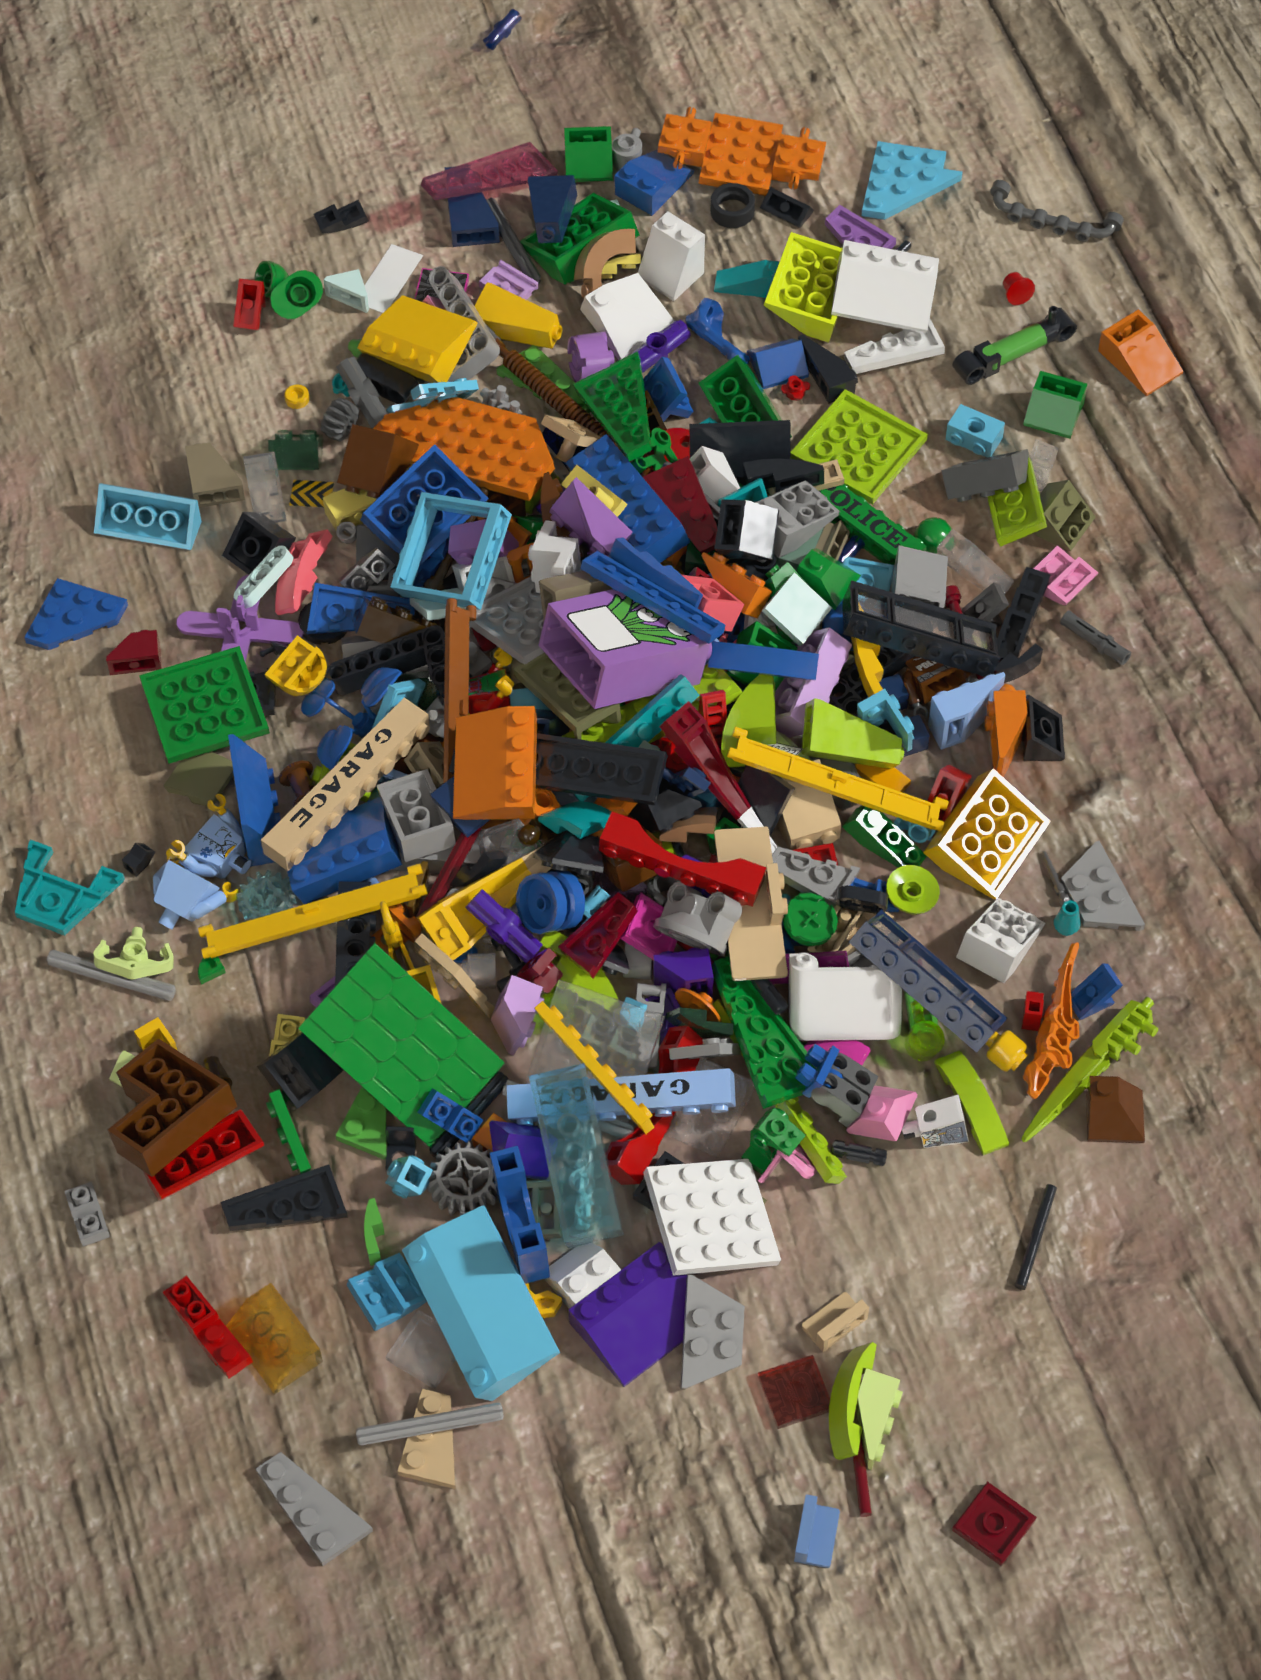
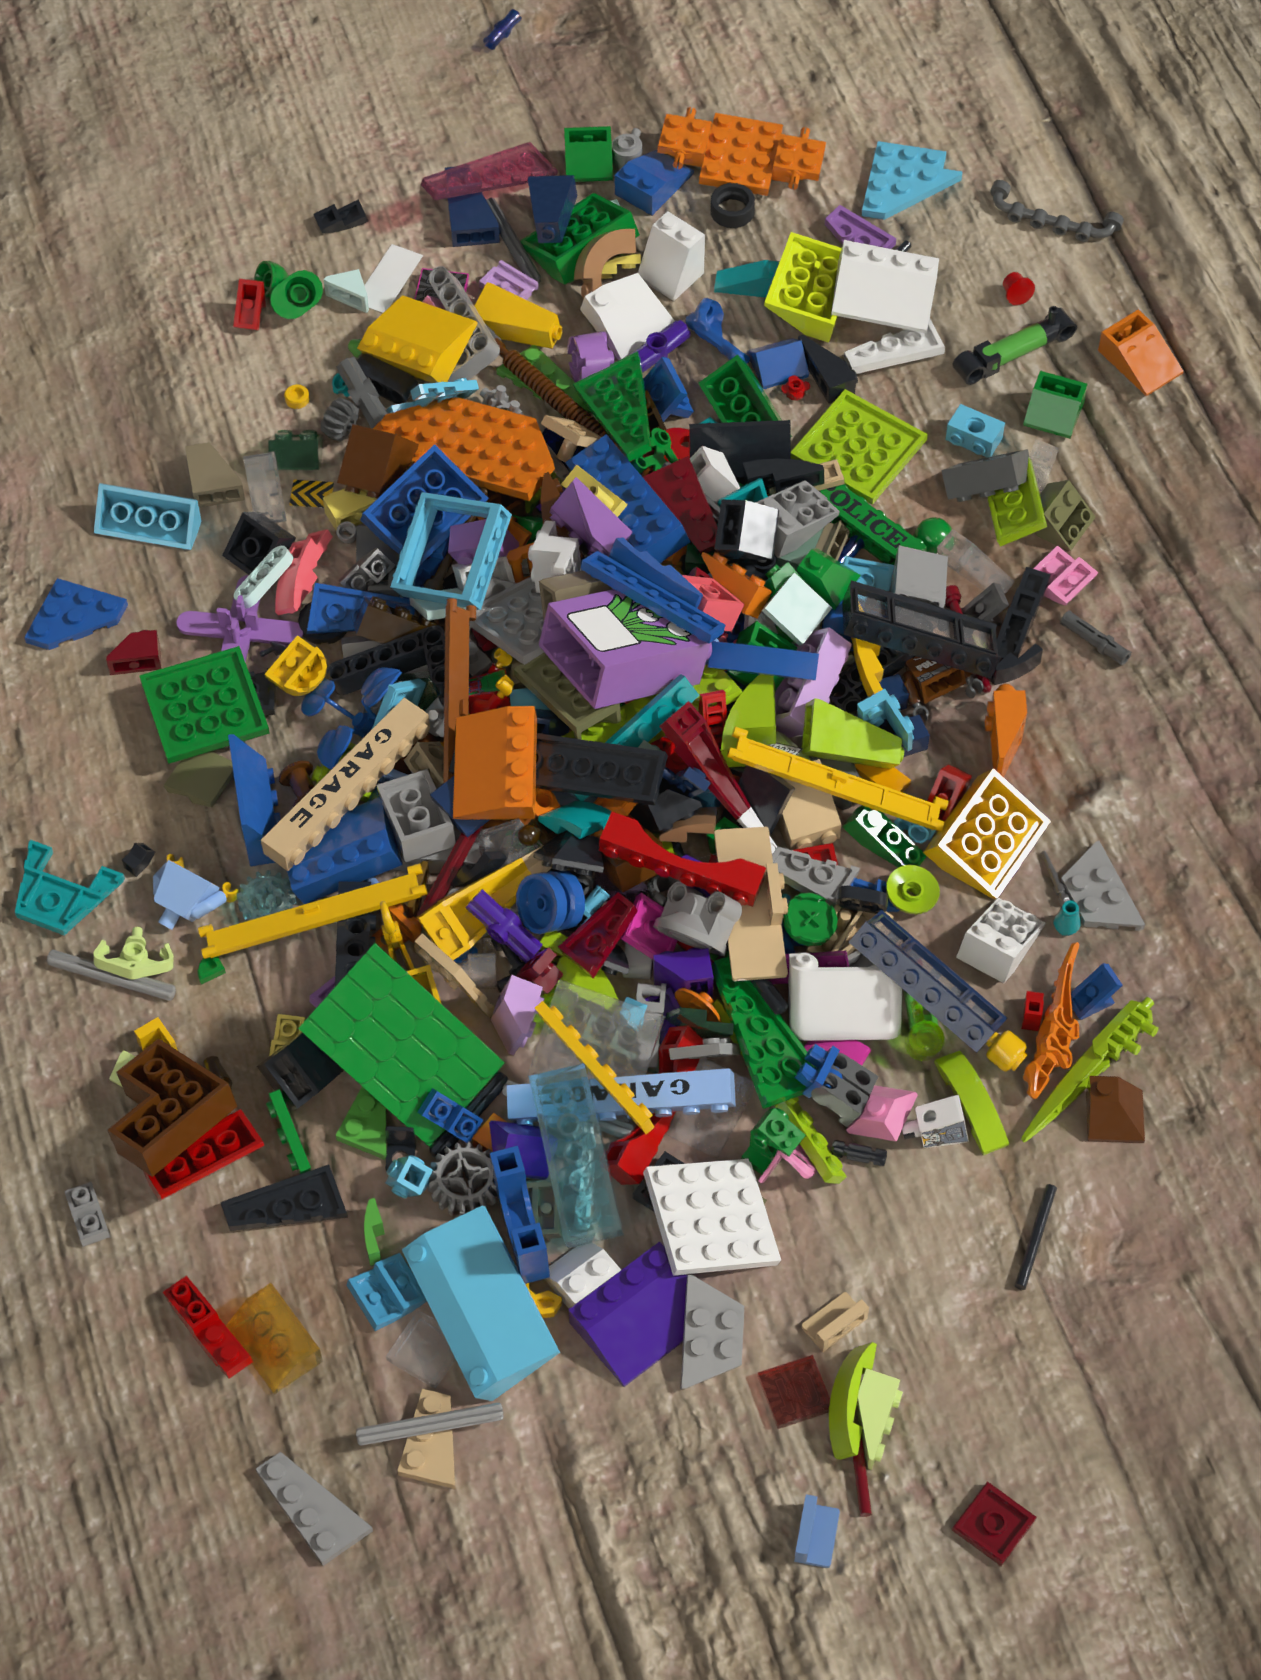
(215, 847): light blue torso -> none
(786, 207): black slope -> none
(961, 710): light blue slope -> none
(1042, 733): black slope -> none

